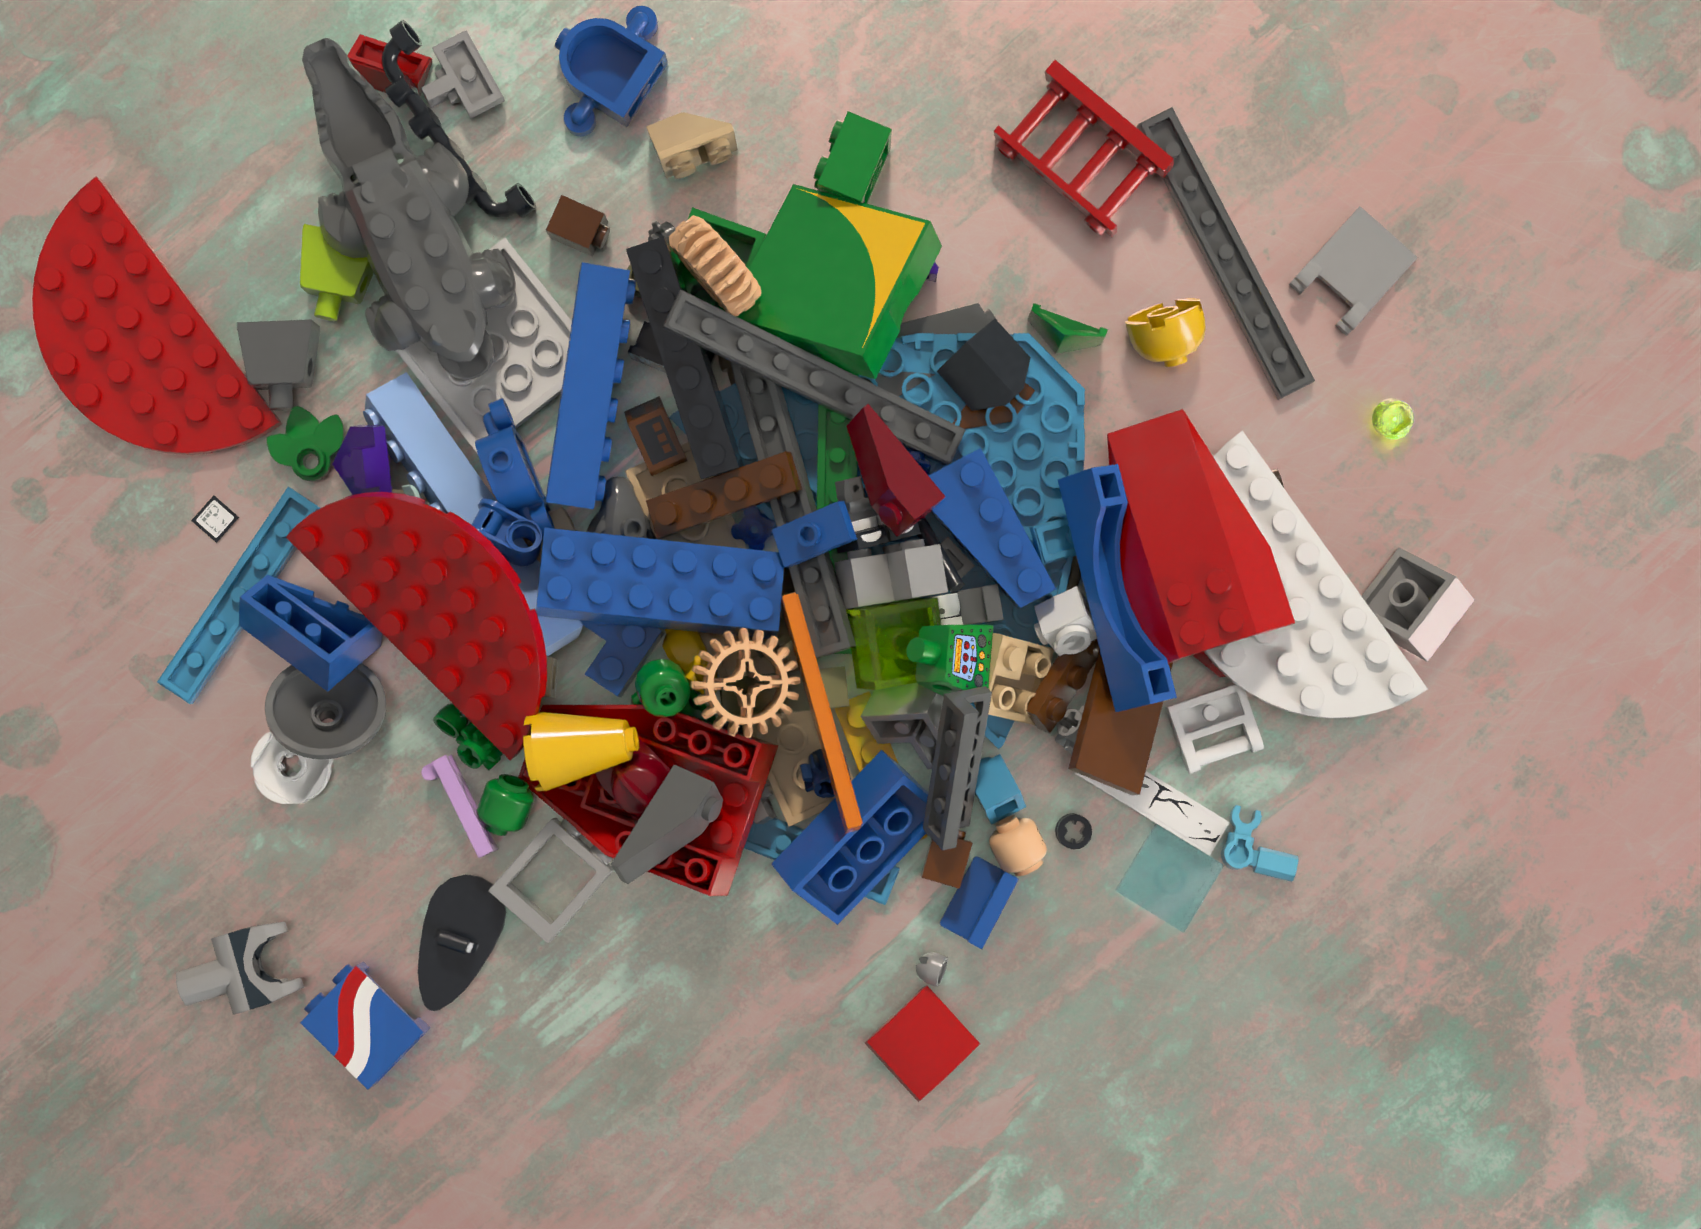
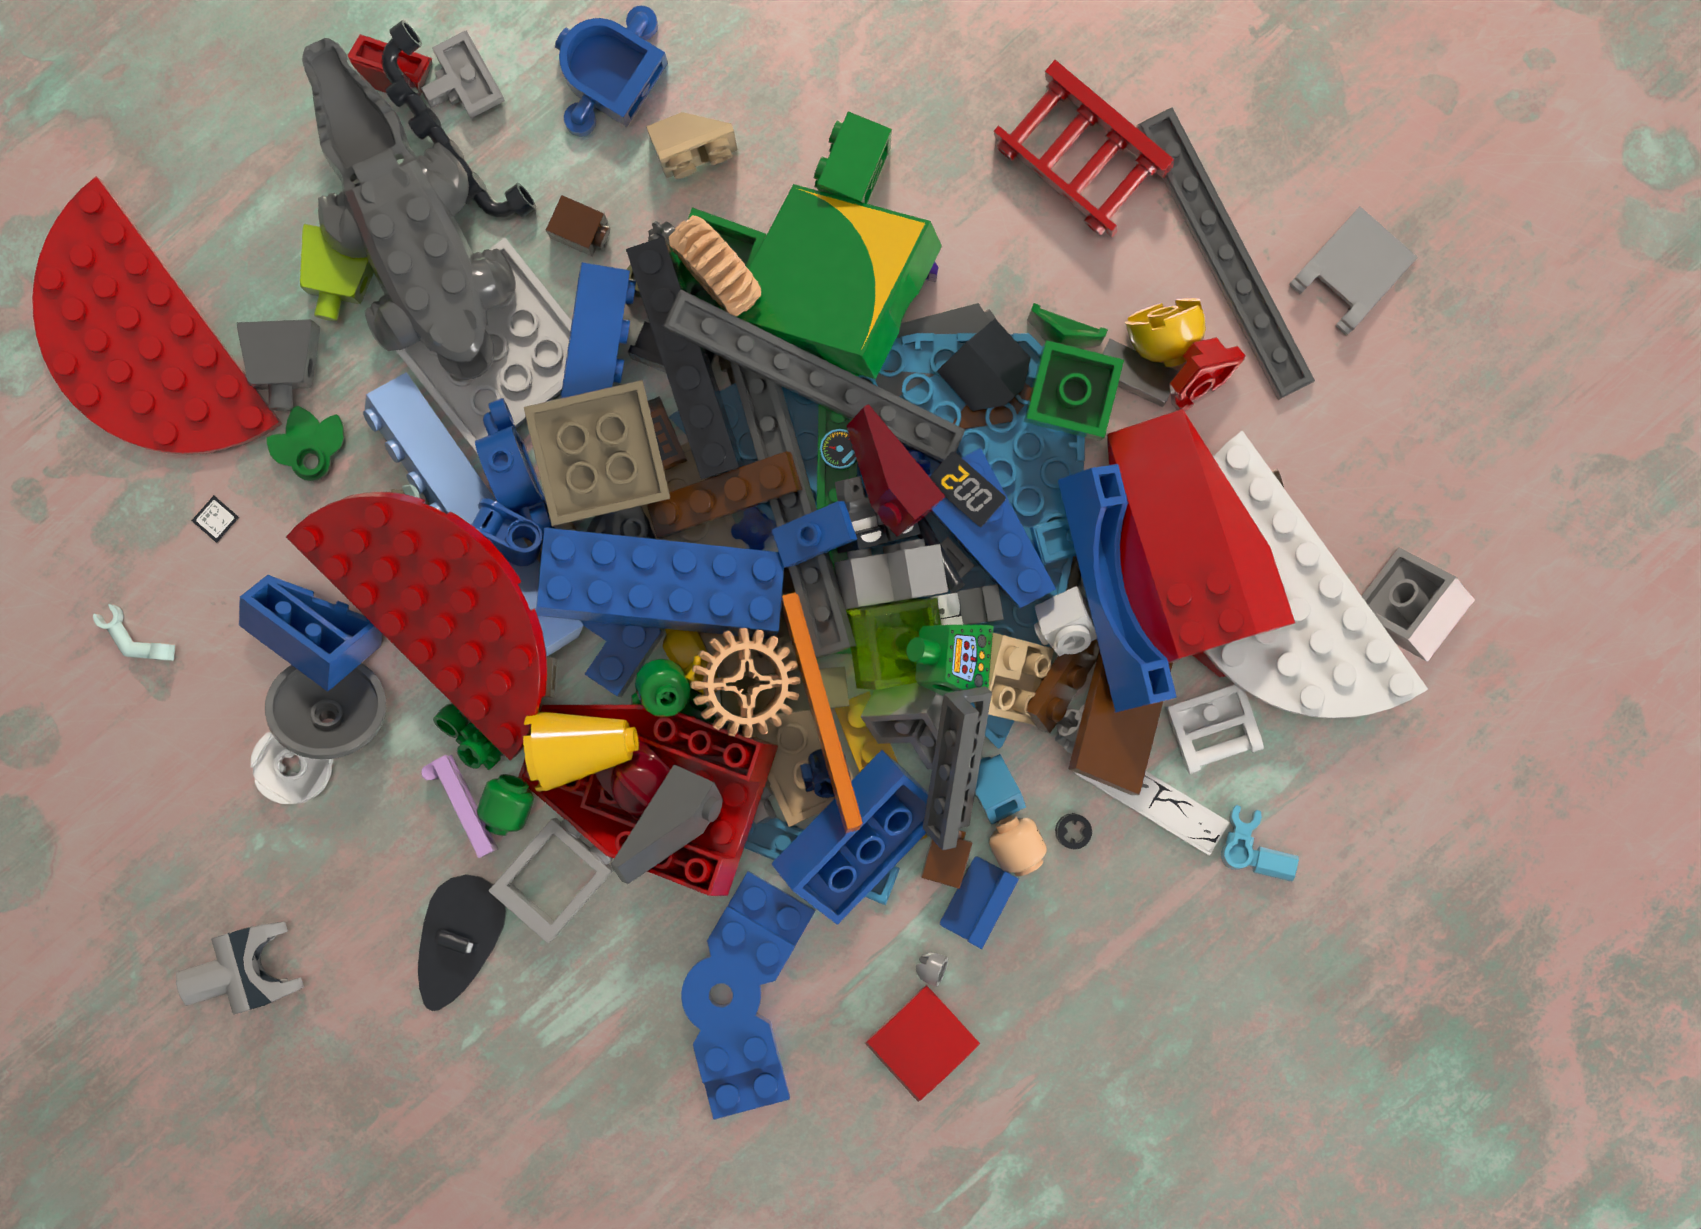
(125, 643): none -> light aqua arm
(220, 621): dark azure tile -> none
(362, 1025): panel -> none
(364, 460): dark purple plate -> none
(597, 452): none -> dark tan plate
(736, 1043): none -> blue plate
(837, 449): none -> black tile
(967, 489): none -> black sticker
(1073, 390): none -> green brick
(1142, 376): none -> flat silver slope
(1169, 878): clear light blue tile -> none
(1206, 369): none -> red plate
(1393, 418): clear neon green tile -> none

